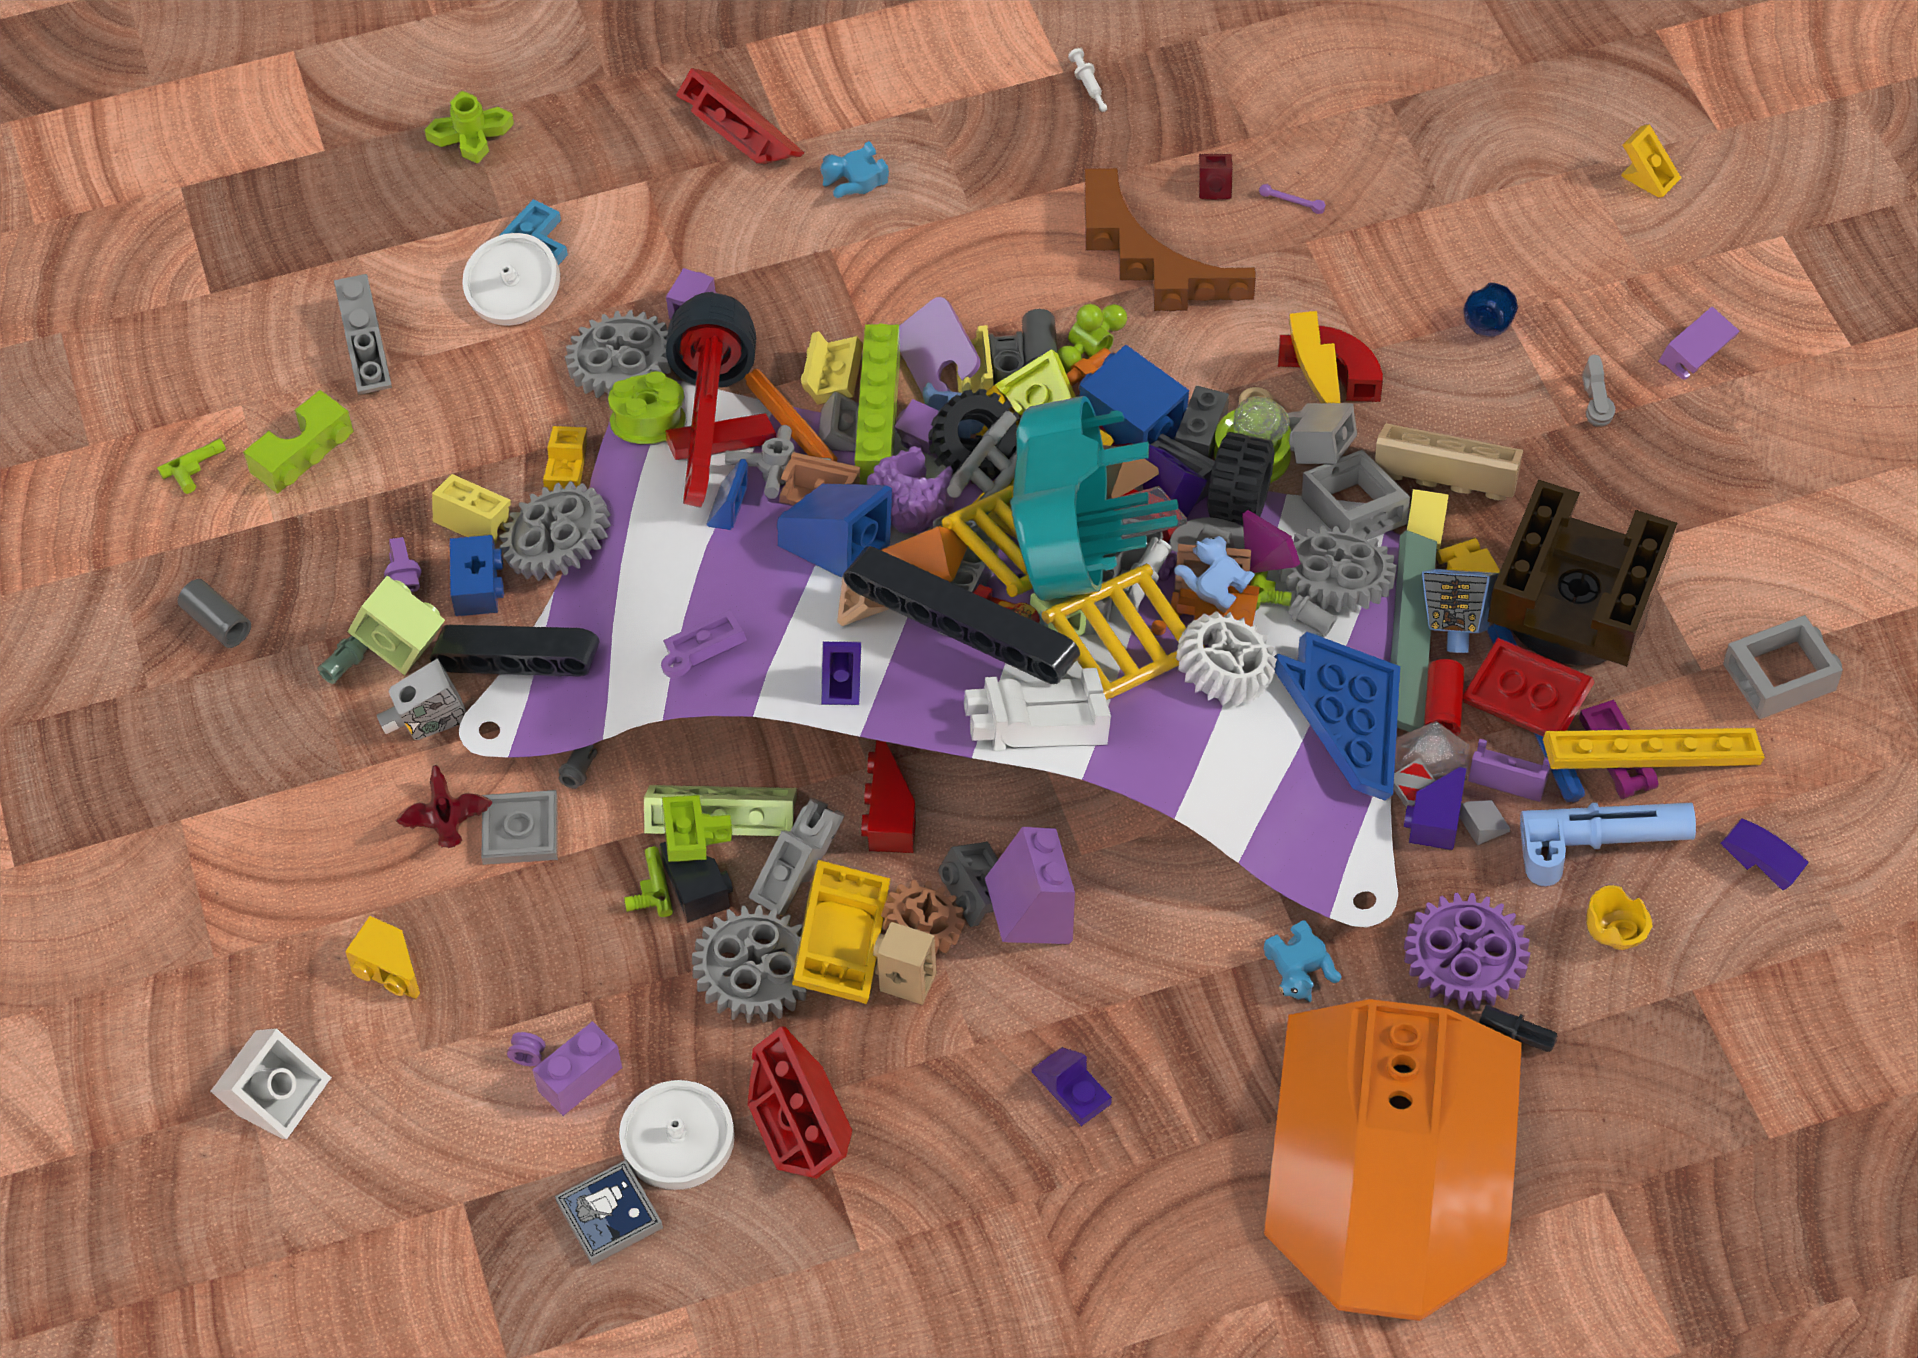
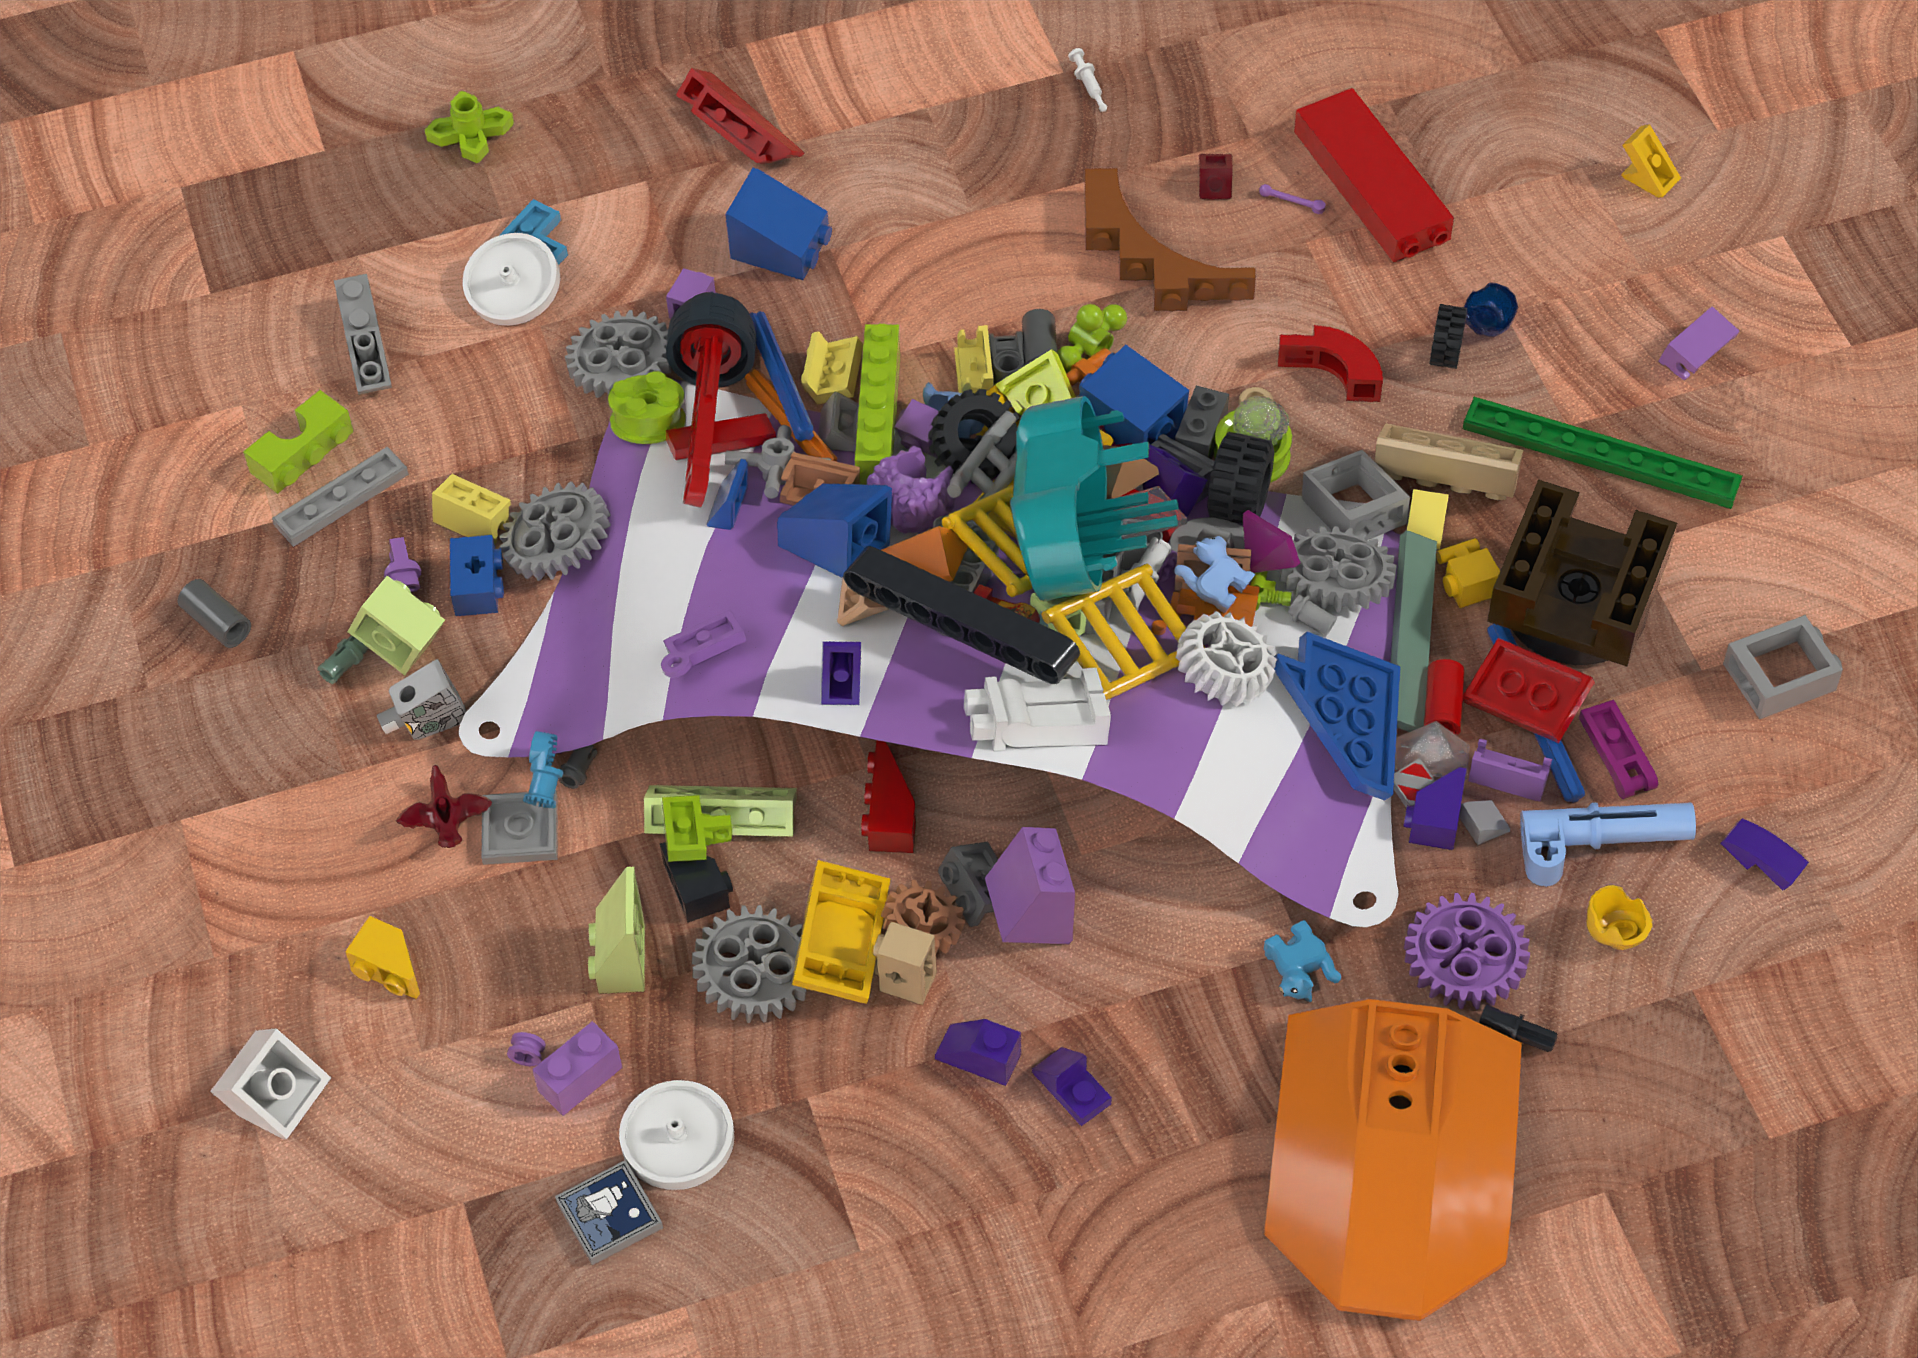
(188, 465): lime hose -> none
(340, 496): none -> light grey tile
(515, 650): black beam -> none
(544, 776): none -> dark azure connector
(565, 456): yellow slope -> none
(619, 938): none -> yellowish green slope
(652, 888): lime hose -> none
(775, 227): none -> blue slope
(782, 378): none -> blue axle
(796, 856): light grey plate -> none
(796, 1107): red wedge -> none
(858, 168): dark azure animal -> none
(932, 341): medium lavender piece -> none
(981, 1049): none -> dark purple slope
(1315, 360): yellow slope -> none
(1322, 432): light grey hinge -> none
(1373, 175): none -> red brick
(1448, 336): none -> black tyre
(1458, 603): torso -> none
(1600, 408): light grey piece -> none
(1602, 452): none -> green tile
(1653, 748): yellow tile -> none

